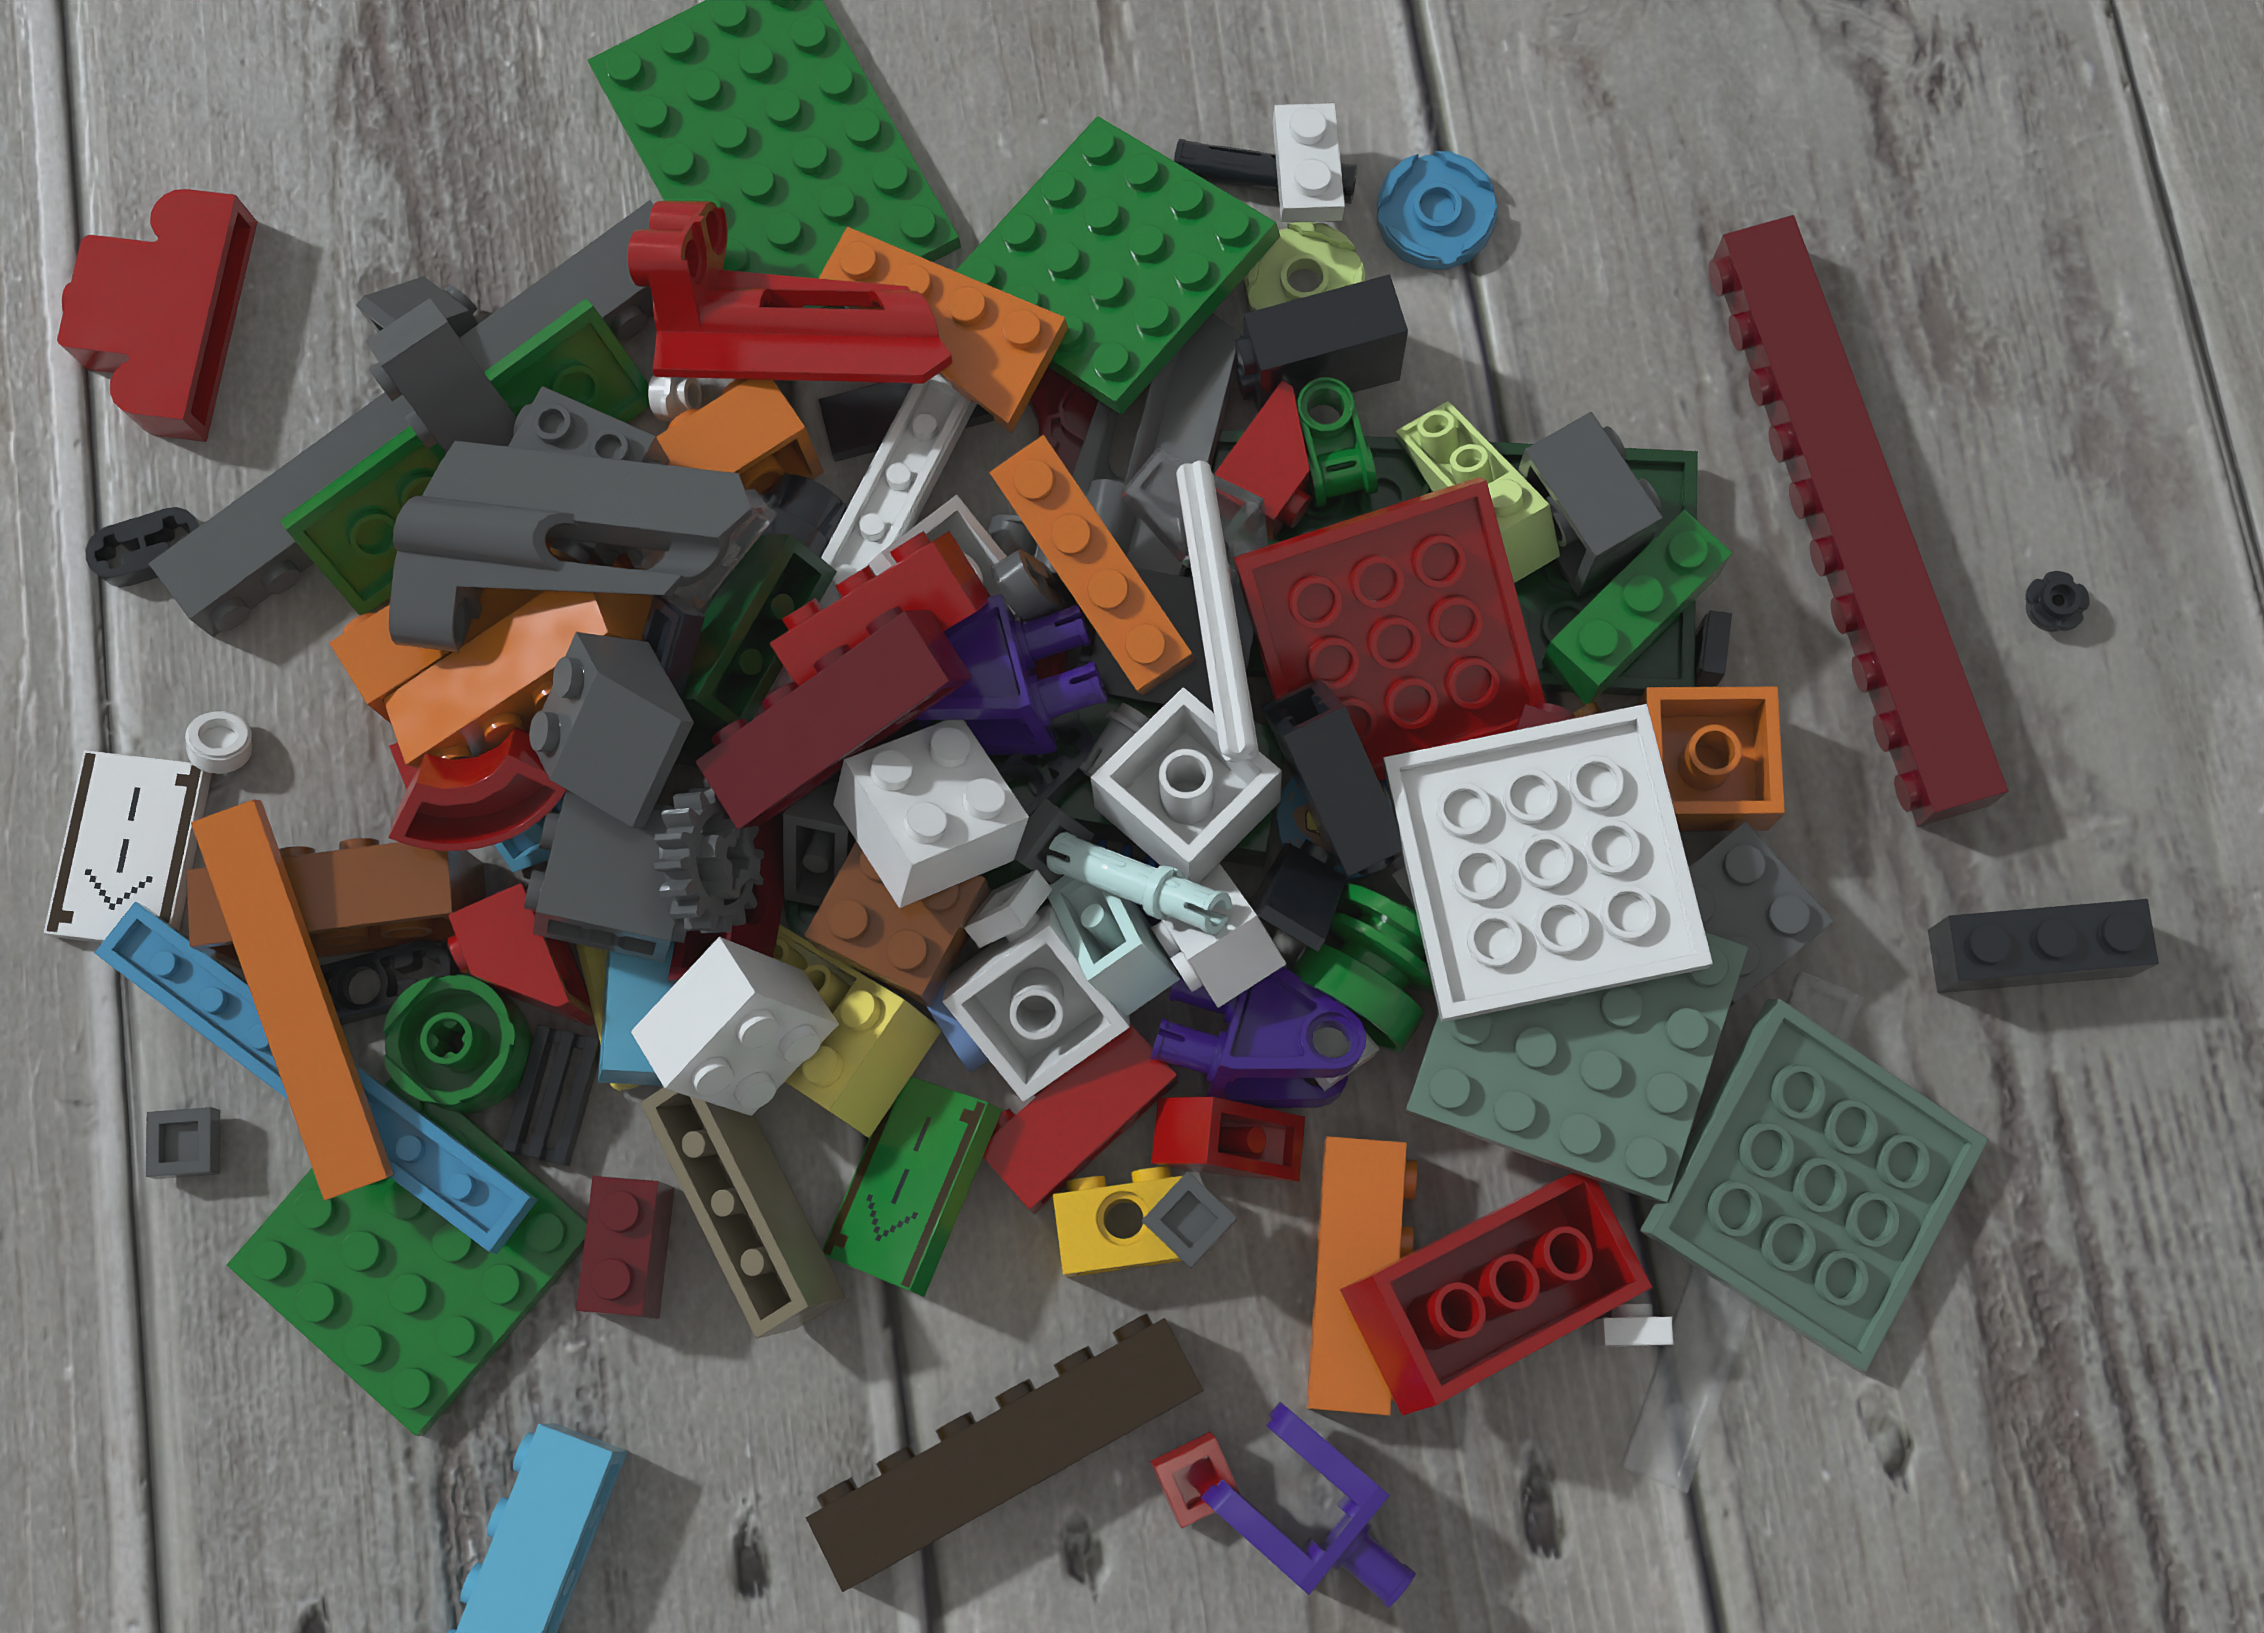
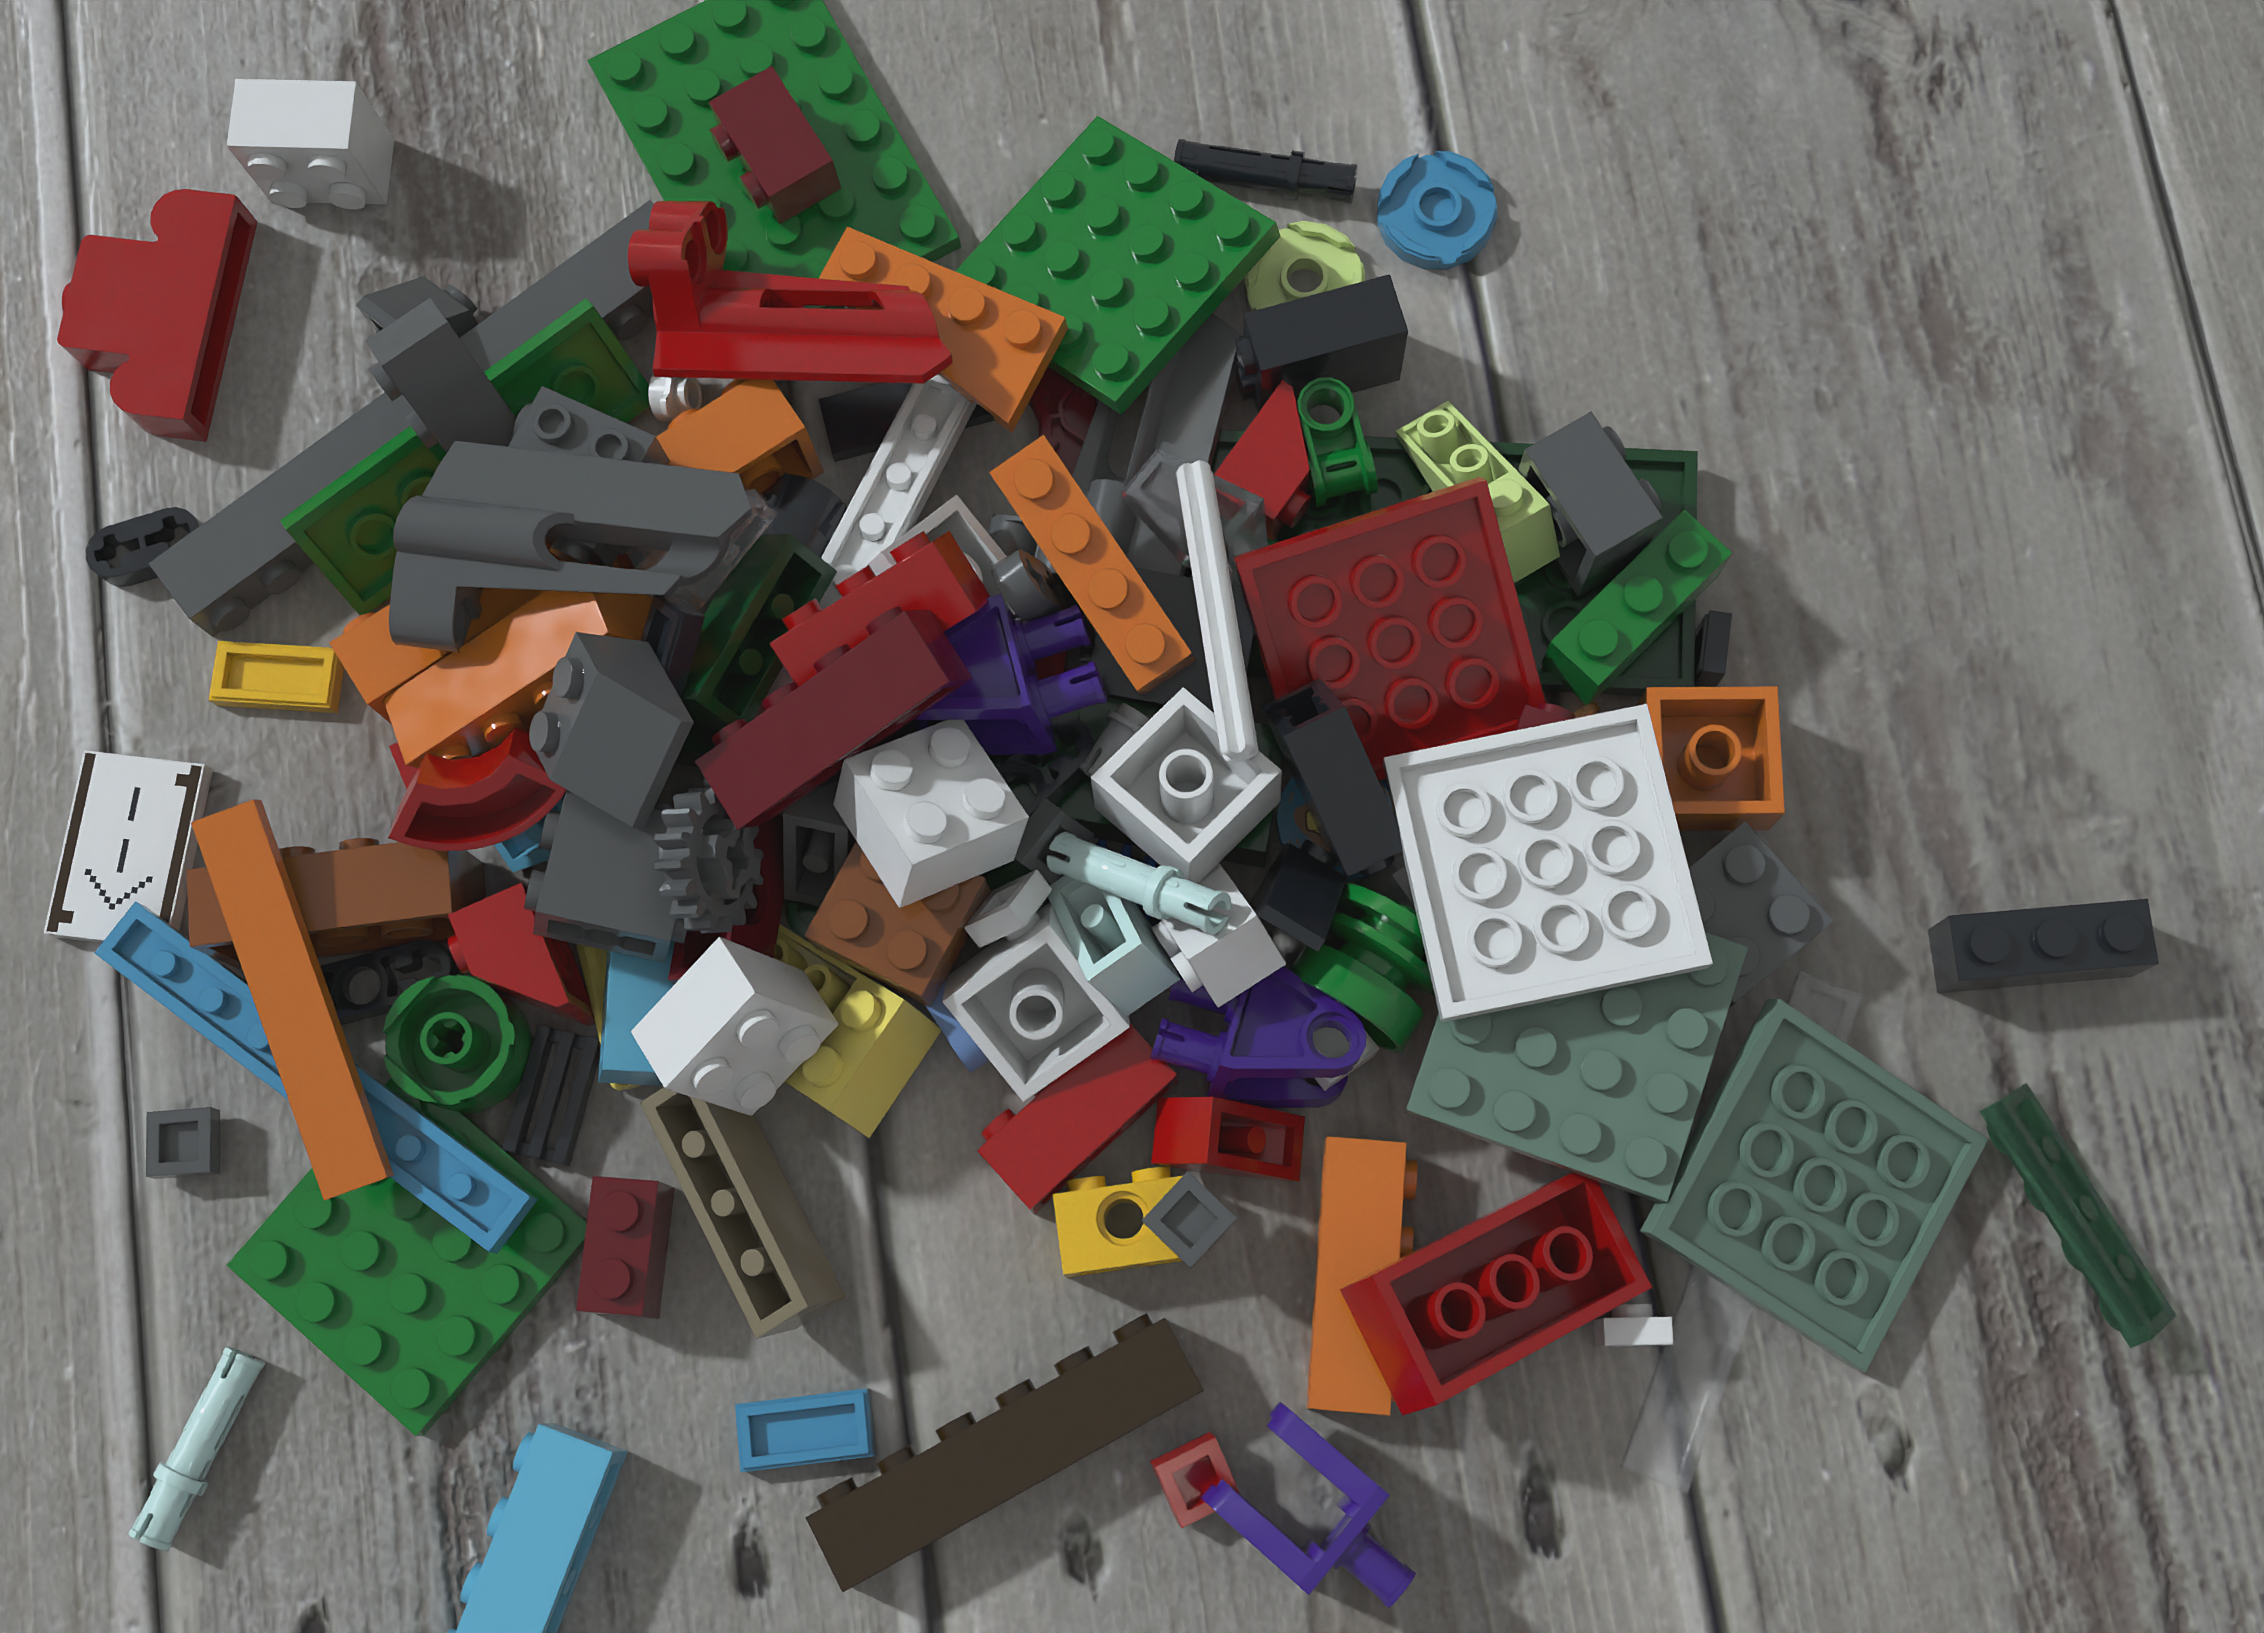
(193, 1455): none -> light aqua pin
(218, 742): white tile -> none
(276, 677): none -> yellow tile
(311, 142): none -> white brick
(774, 145): none -> dark red brick
(805, 1430): none -> dark azure tile
(912, 1184): green tile -> none
(1308, 162): white plate -> none
(1856, 524): dark red brick -> none
(2045, 613): black plate -> none
(2079, 1216): none -> clear green plate

